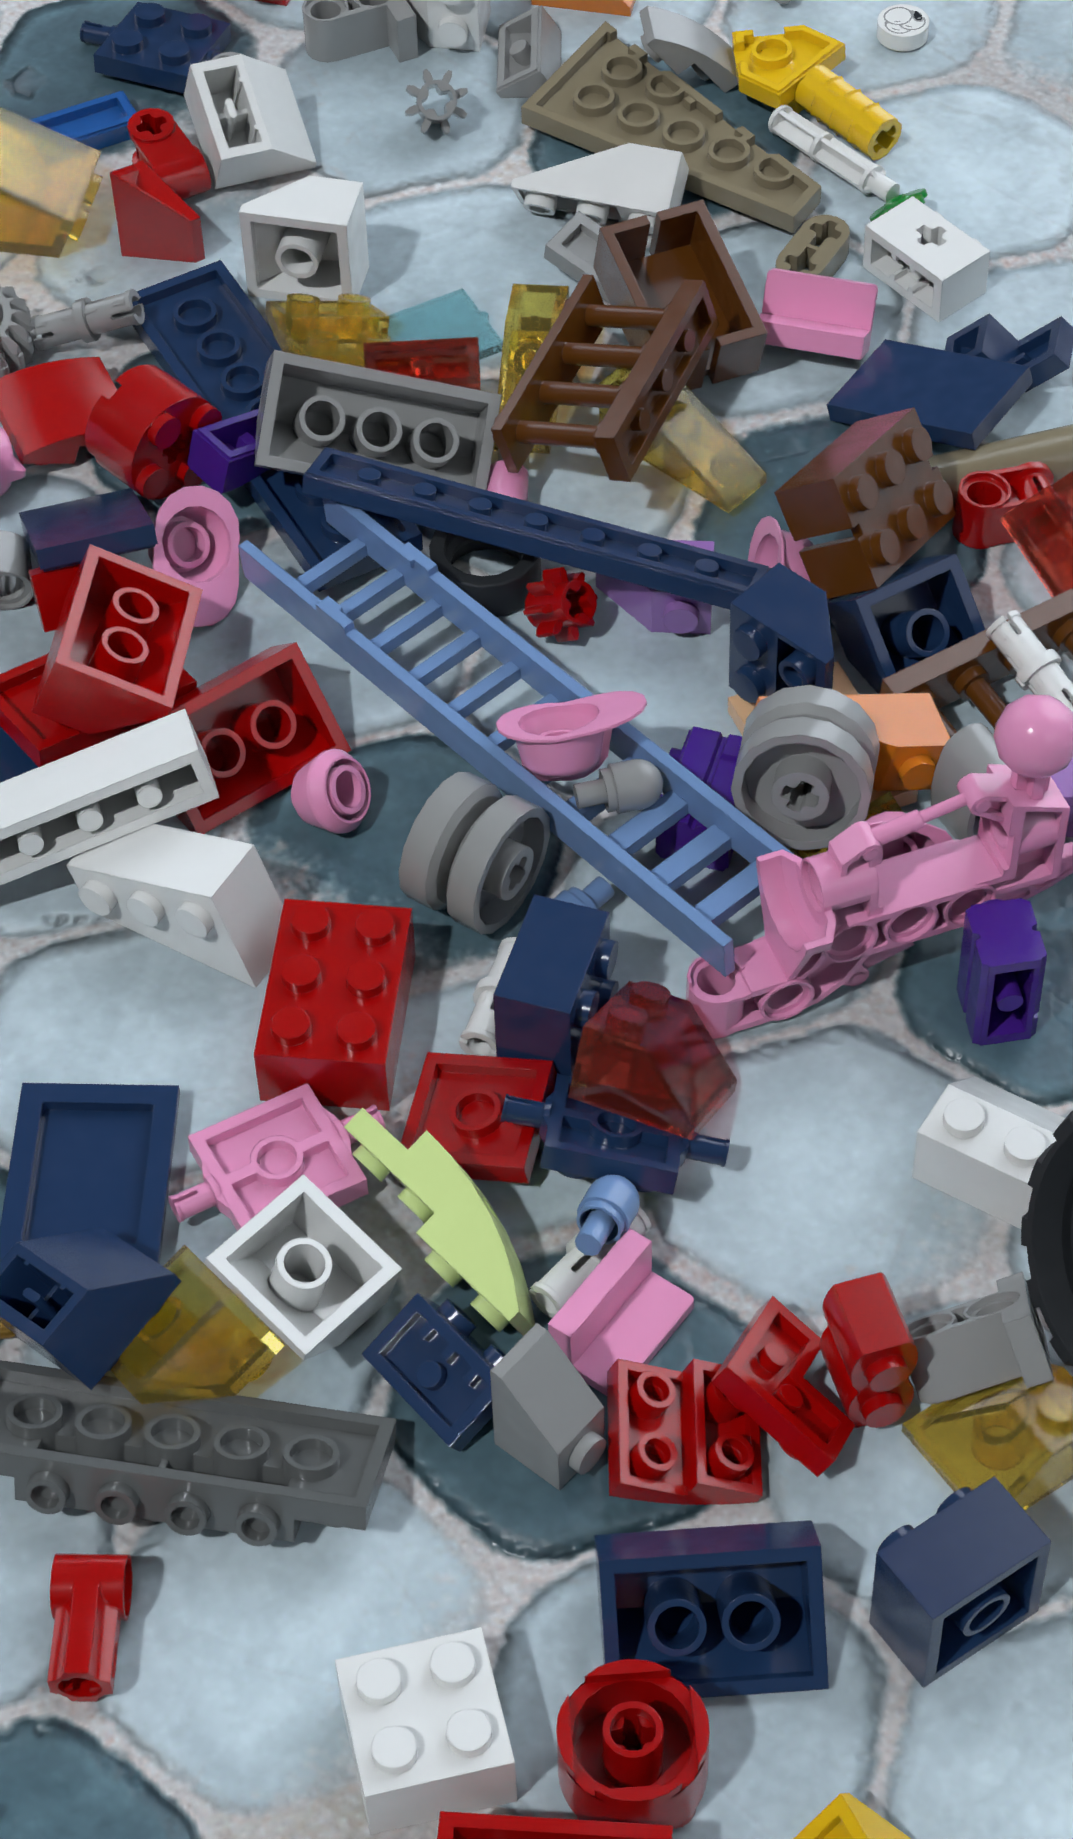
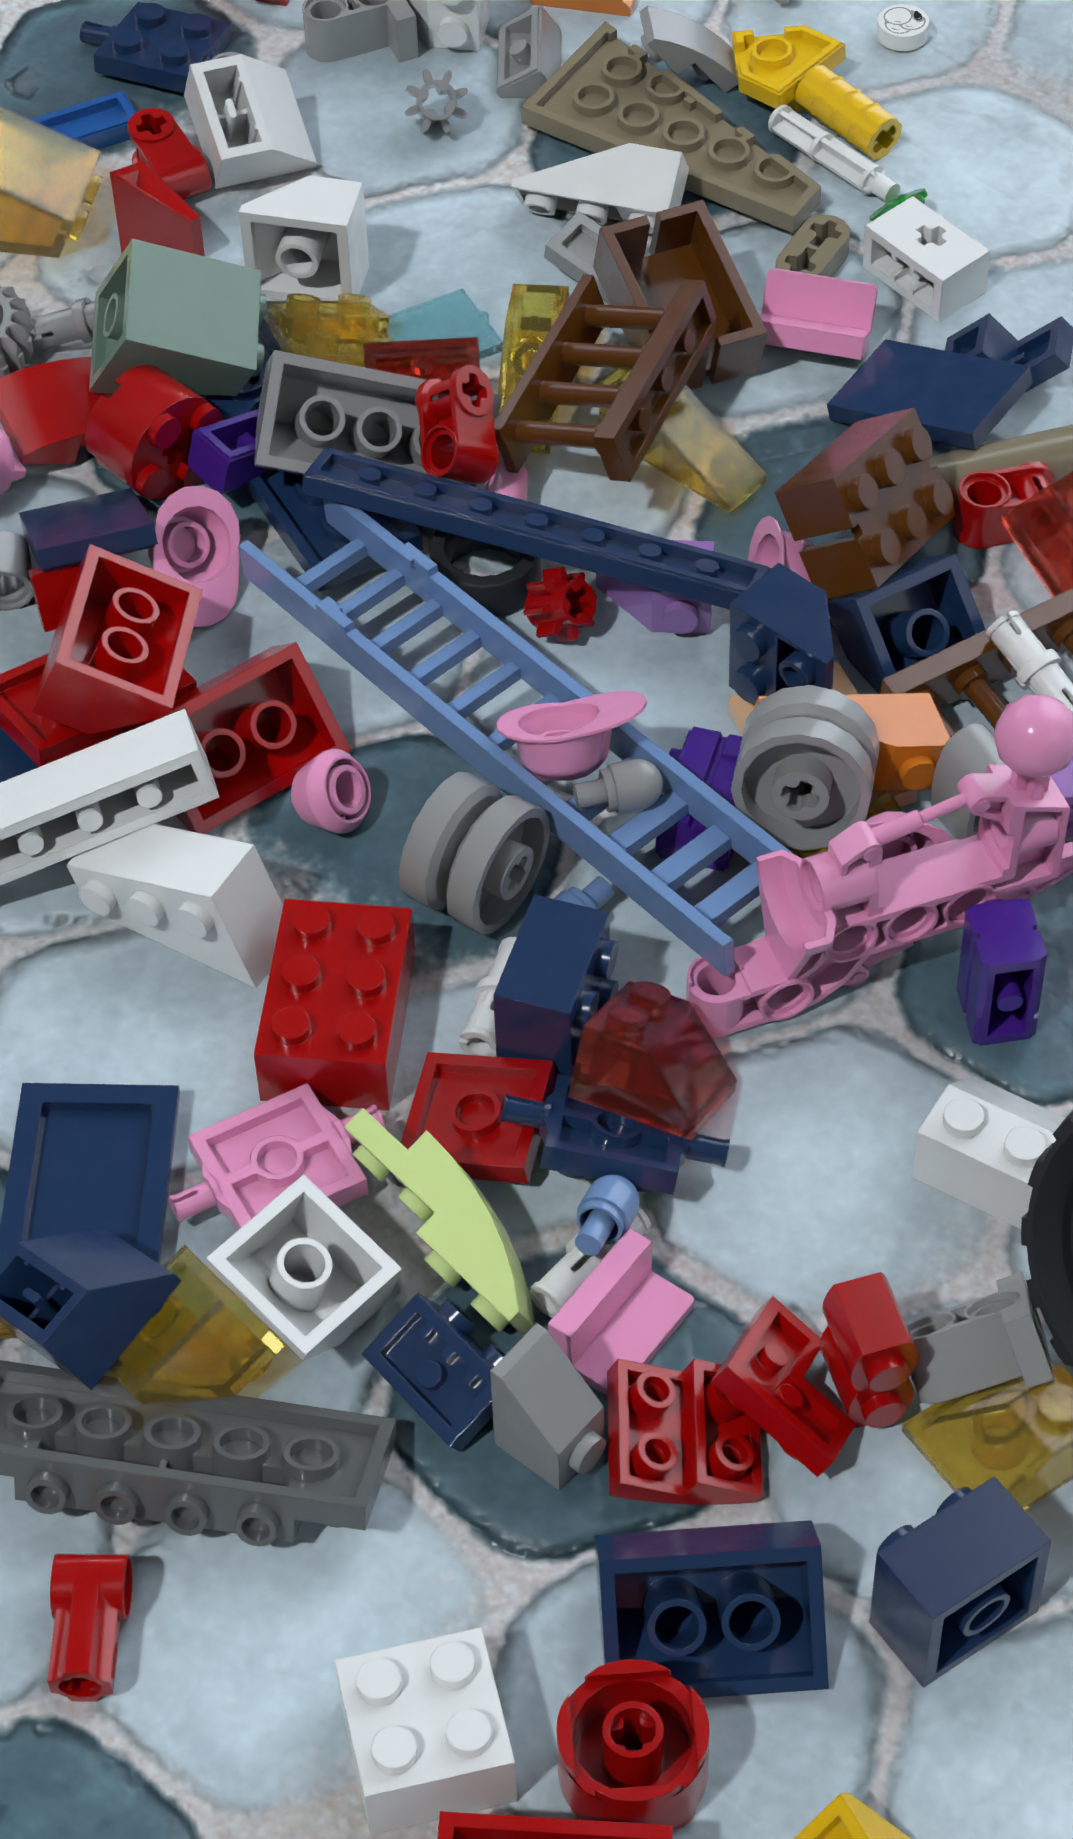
(181, 315): none -> sand green slope
(455, 431): none -> red piece

